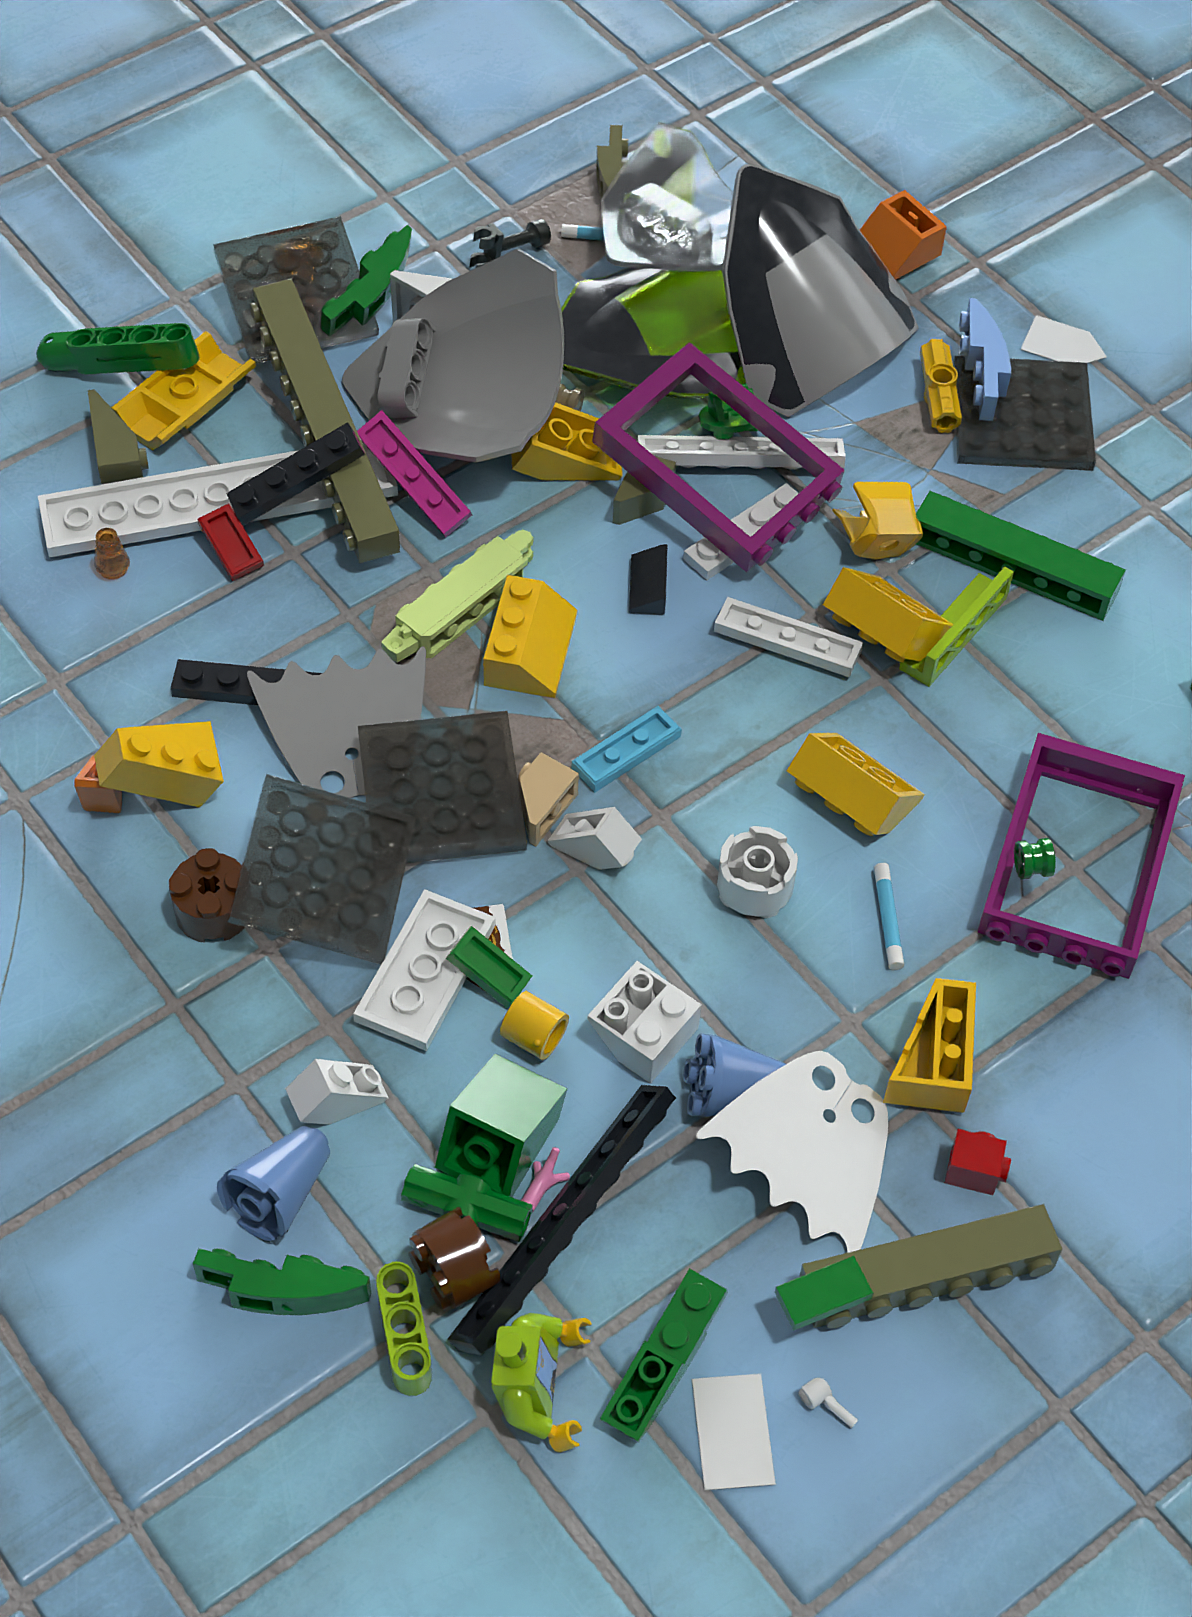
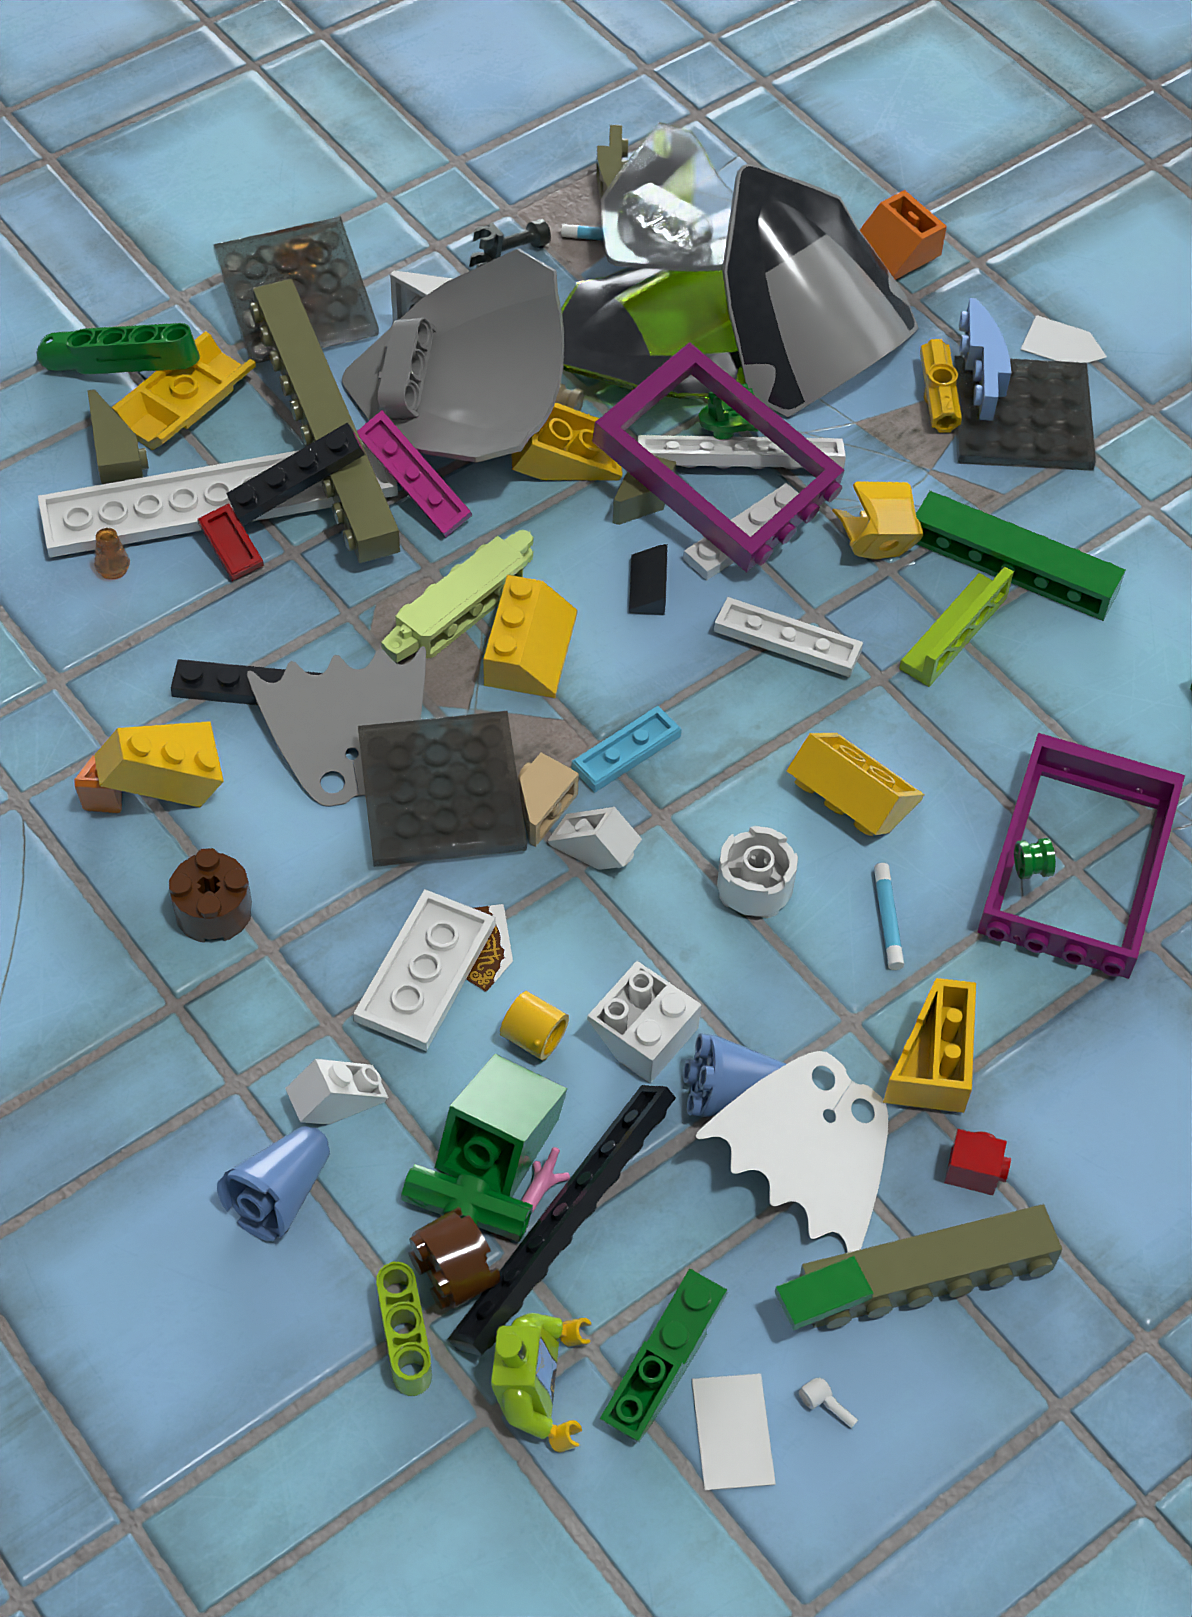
(299, 1288): green slope -> none
(322, 869): clear smoke plate -> none
(372, 288): green slope -> none
(489, 967): green tile -> none
(885, 615): yellow slope -> none

